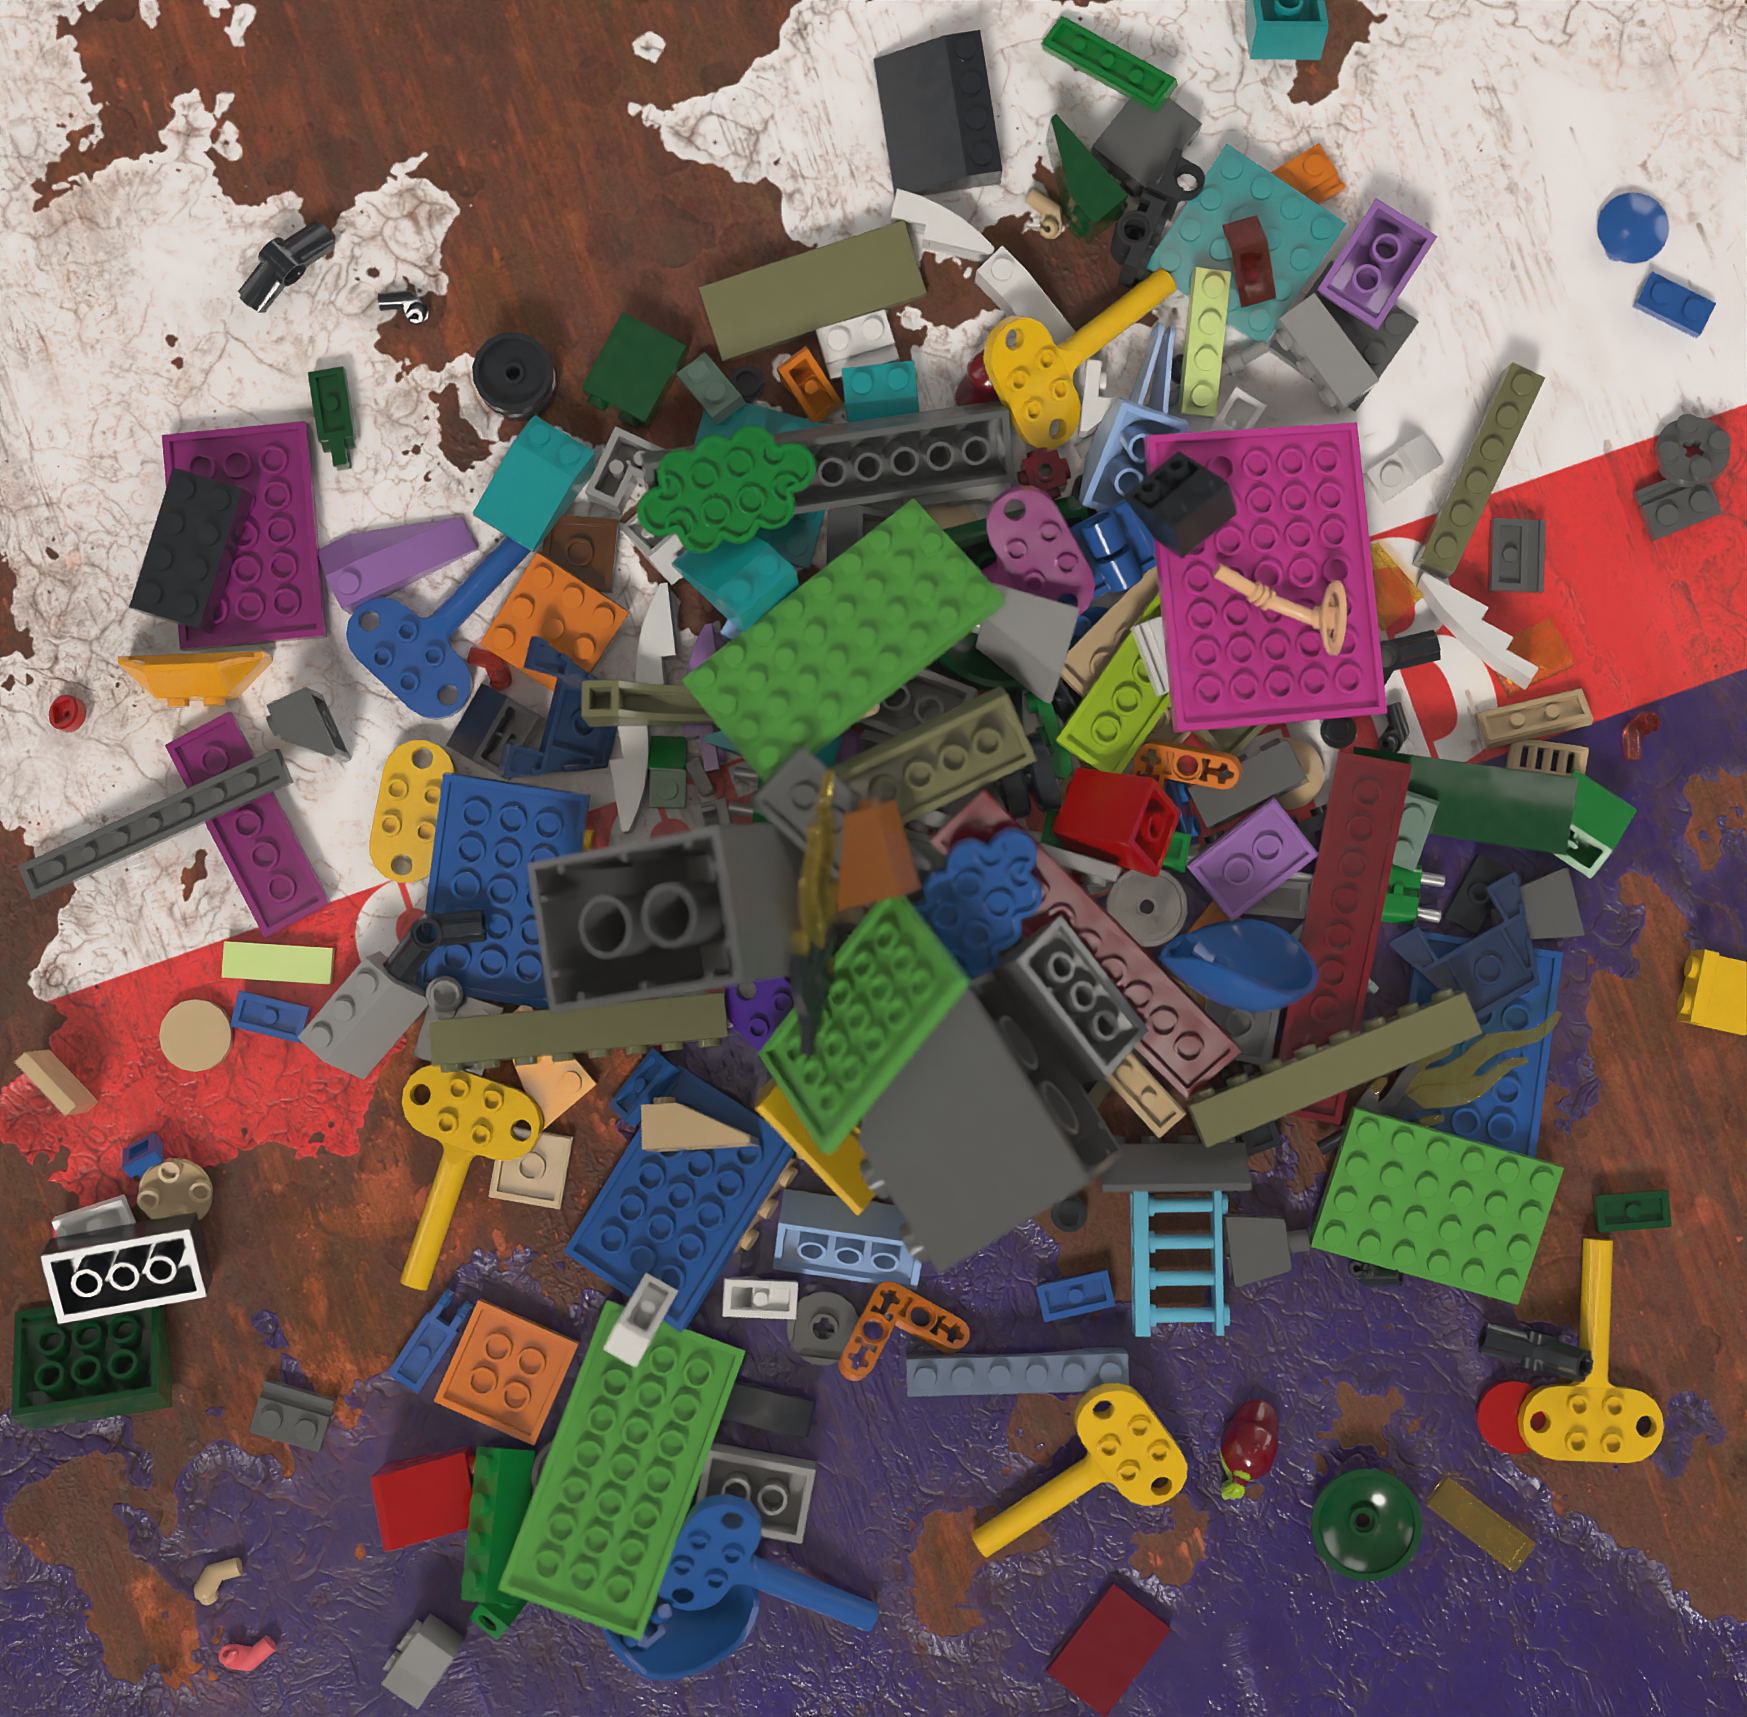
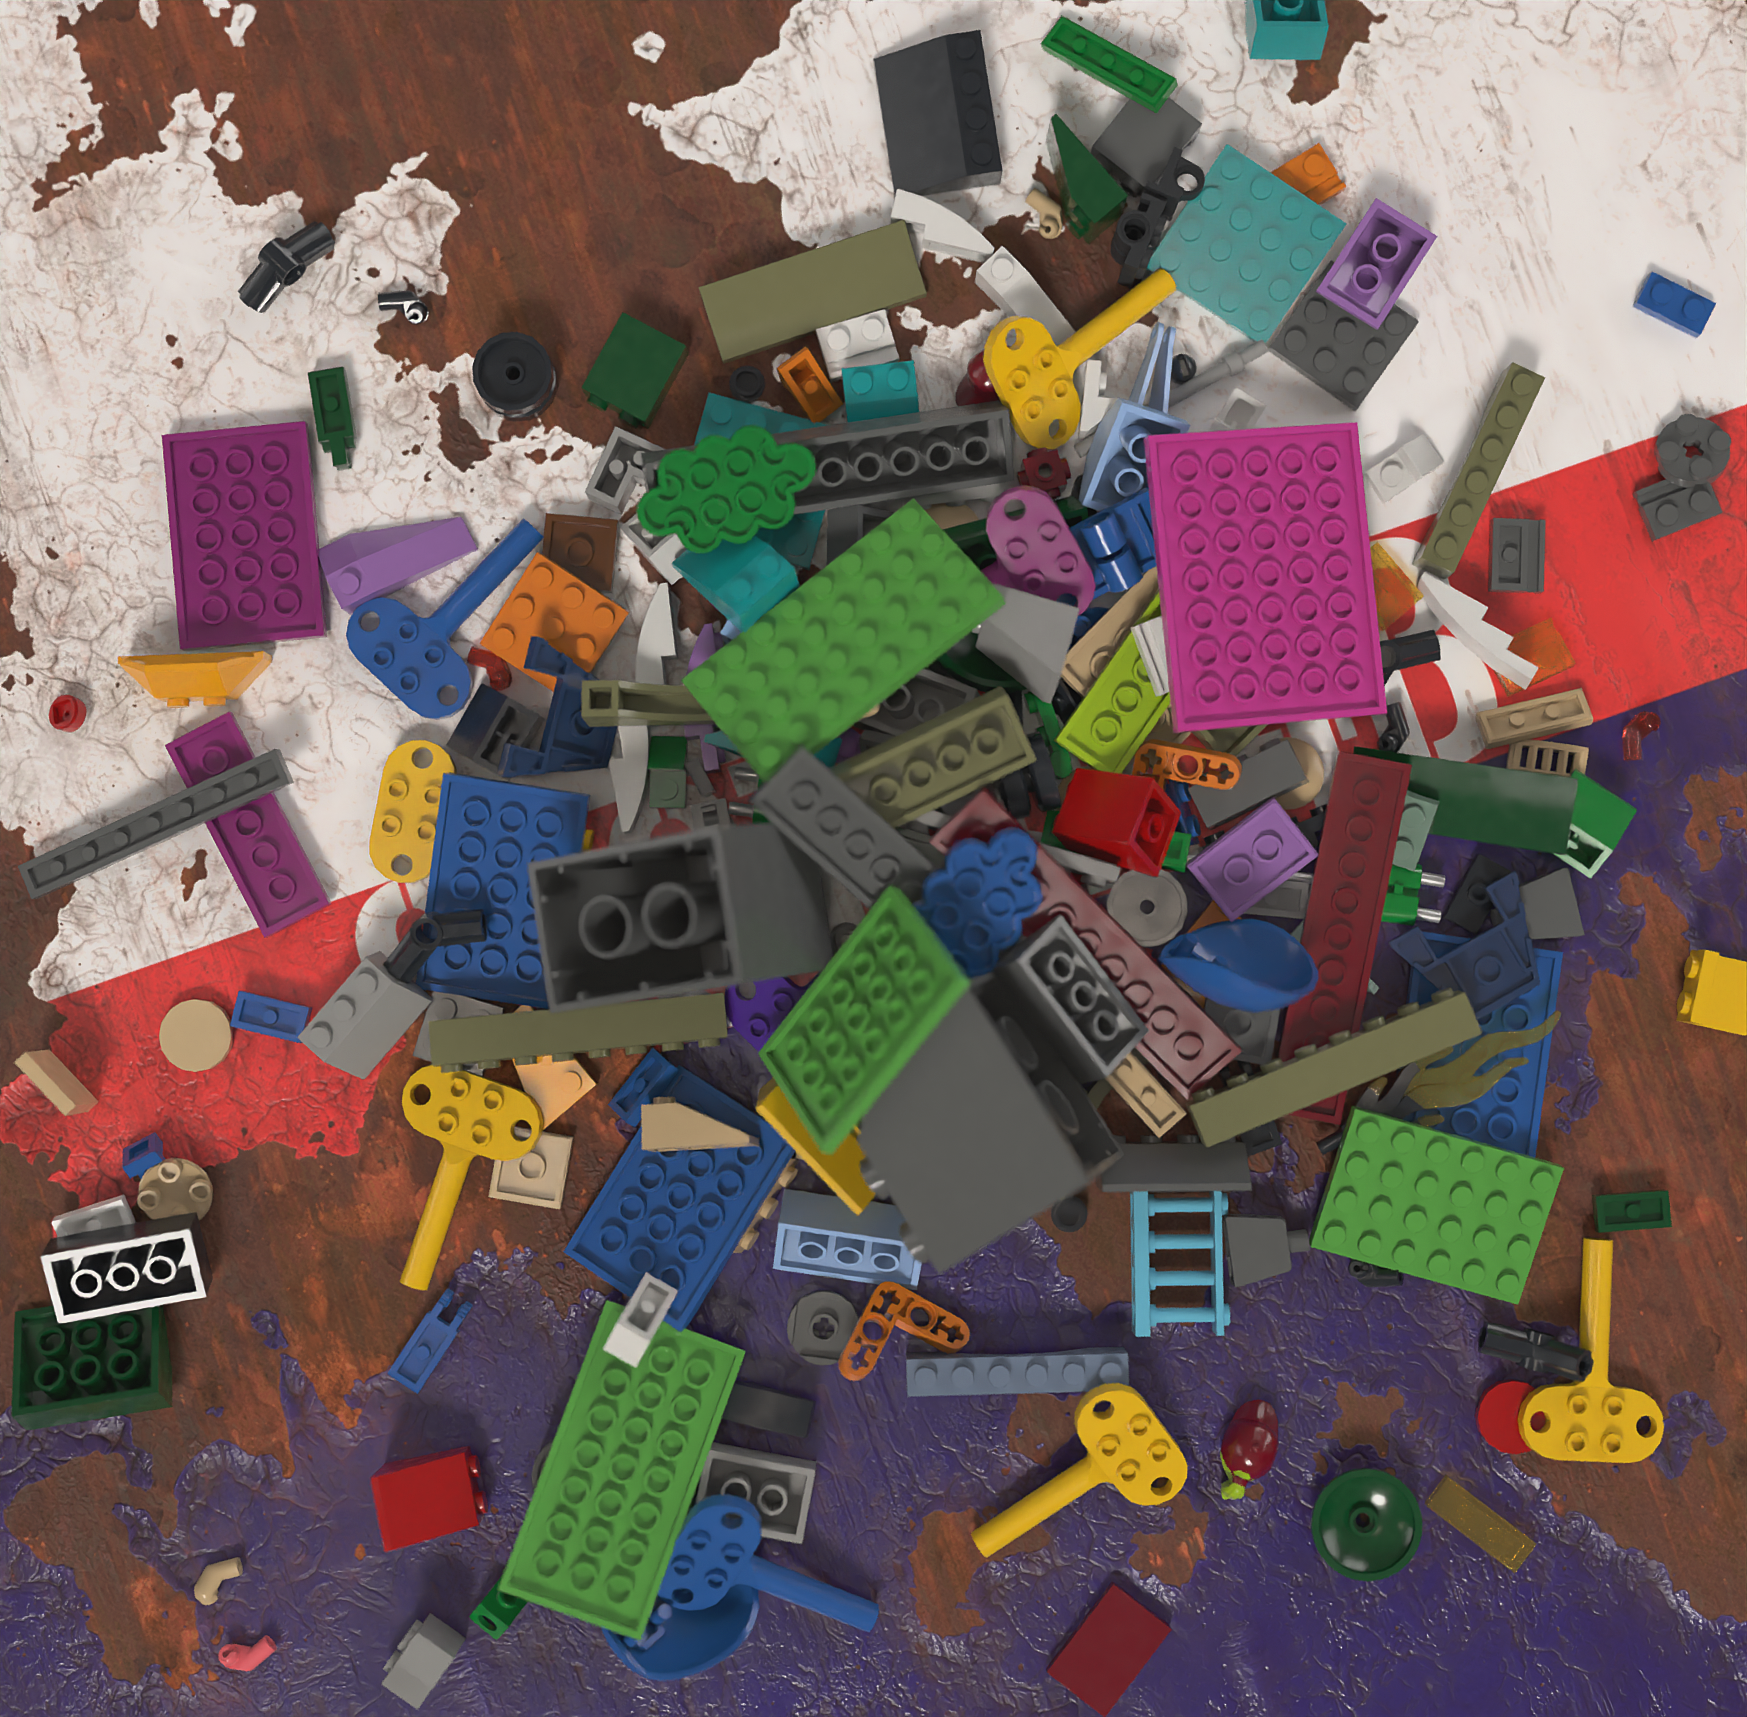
(191, 550): black brick -> none
(278, 962): yellowish green tile -> none
(292, 1415): dark grey plate -> none
(307, 722): dark grey slope -> none
(444, 994): light grey plate -> none
(496, 1516): green brick -> none
(506, 1371): orange plate -> none
(535, 483): teal slope -> none
(711, 388): sand green plate -> none
(759, 1297): white slope -> none
(819, 916): piece -> none
(874, 856): dark orange slope -> none
(1075, 1295): blue plate -> none
(1182, 503): black slope -> none
(1204, 342): yellowish green plate -> none
(1249, 260): clear red slope -> none
(1325, 354): light grey brick -> none
(1328, 616): light nougat dish -> none
(1338, 732): black plate -> none
(1632, 228): blue dish -> none

